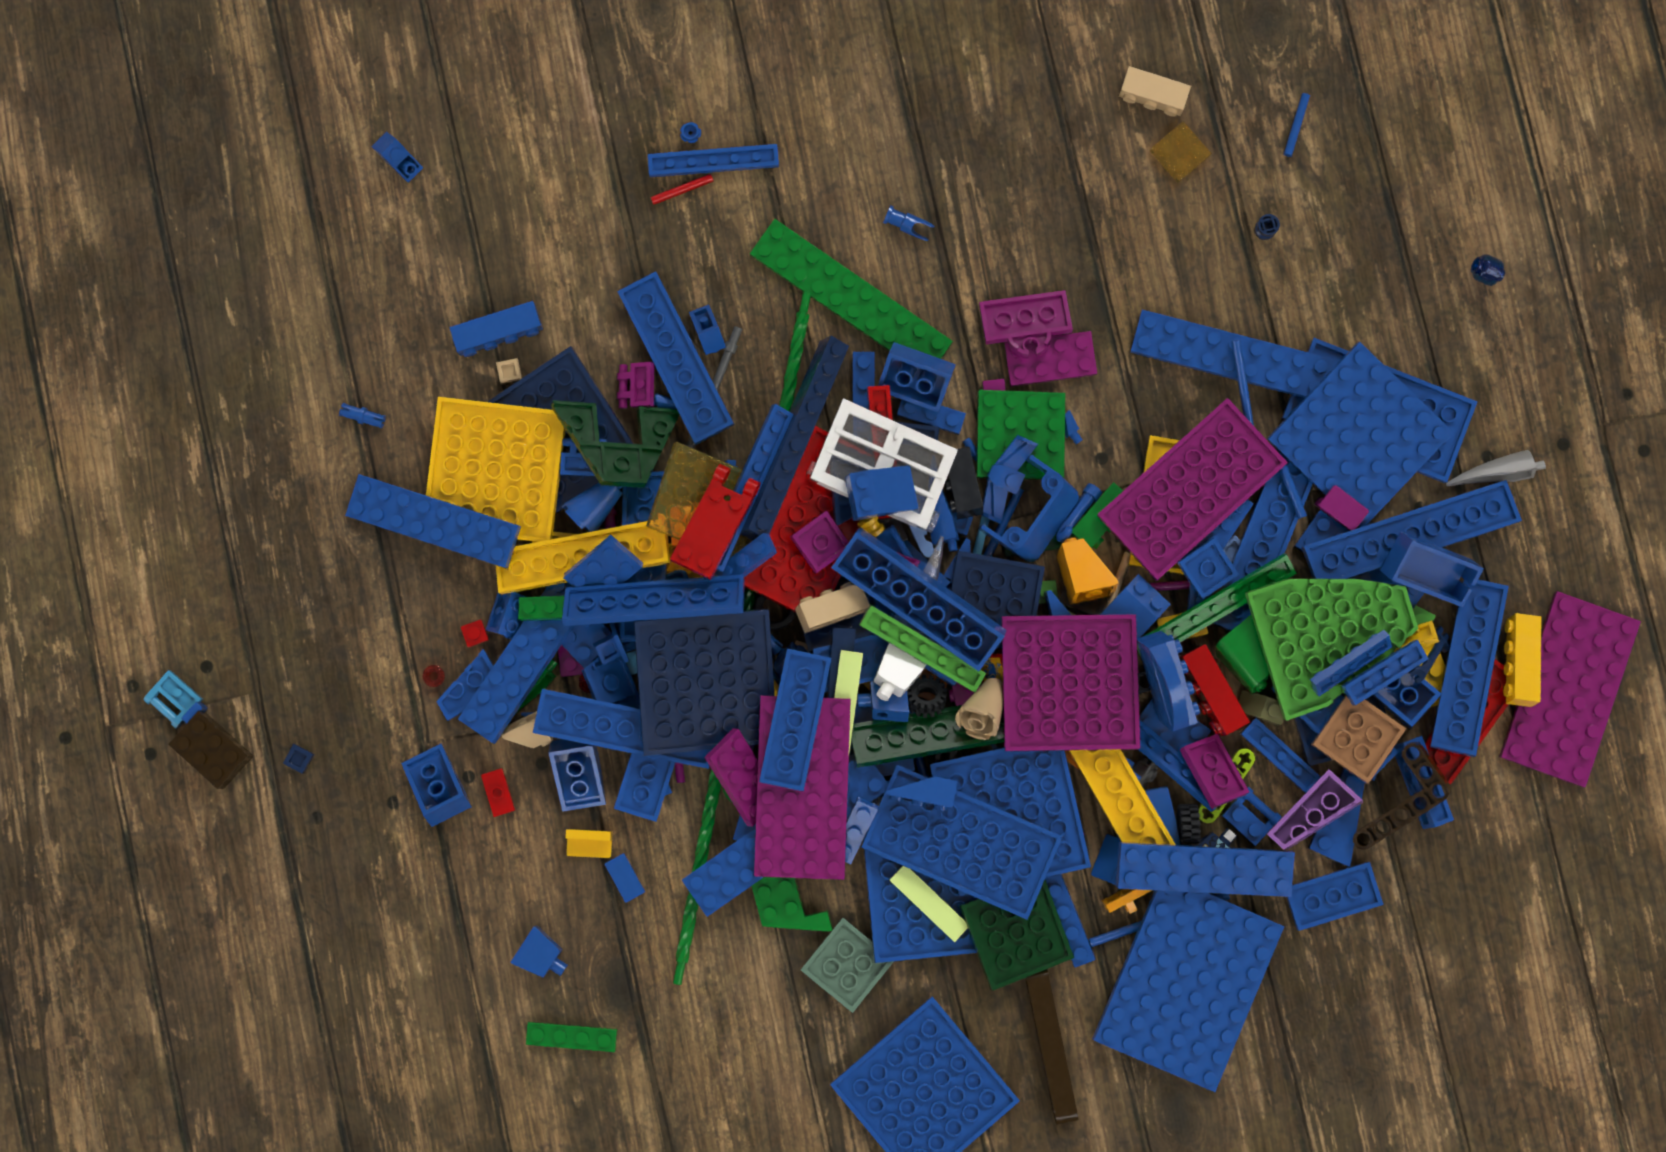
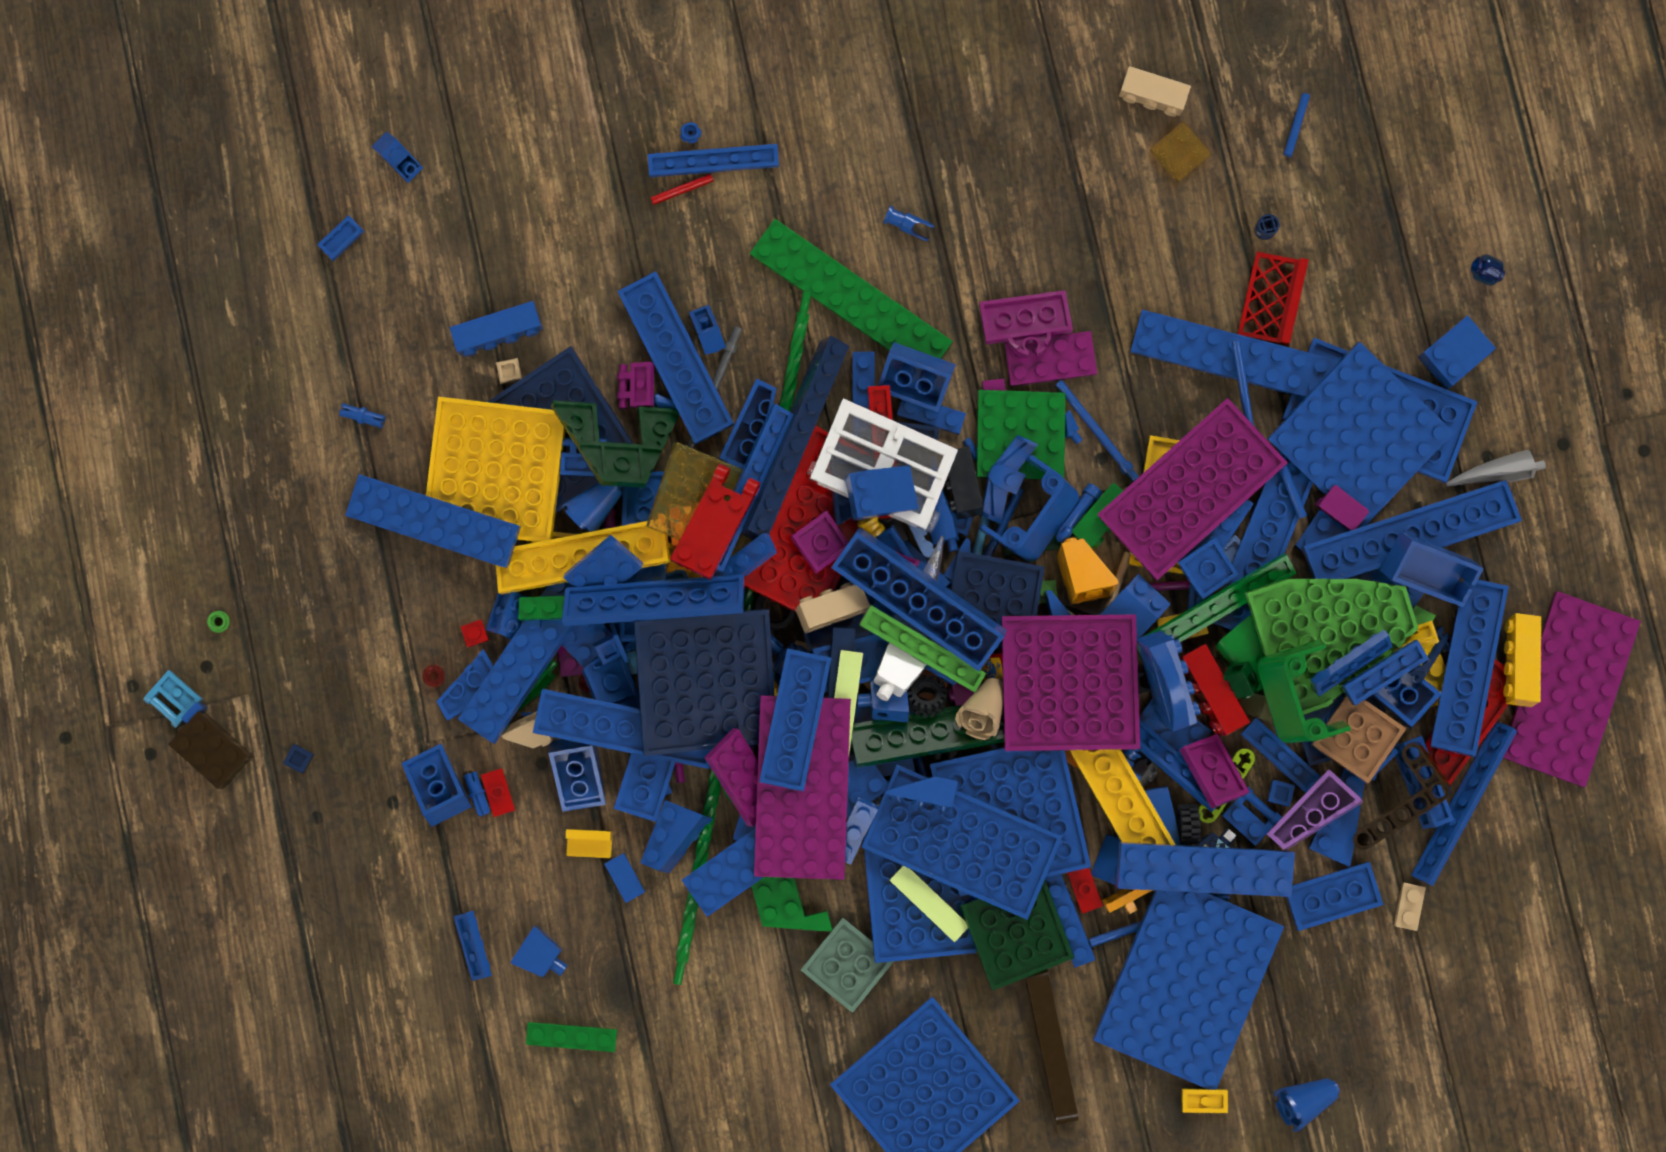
(211, 621): none -> bright green plate
(340, 238): none -> blue plate
(472, 946): none -> blue plate
(477, 793): none -> blue axle
(672, 836): none -> blue wedge
(748, 423): none -> blue wedge
(1084, 890): none -> red plate
(1125, 466): none -> blue bar
(1132, 753): none -> blue plate
(1204, 1101): none -> yellow plate
(1241, 679): none -> dark green brick
(1280, 793): none -> blue plate
(1282, 699): none -> green windscreen
(1292, 298): none -> red fence
(1305, 1101): none -> blue cone
(1409, 906): none -> tan plate
(1456, 352): none -> blue slope
(1464, 802): none -> blue plate

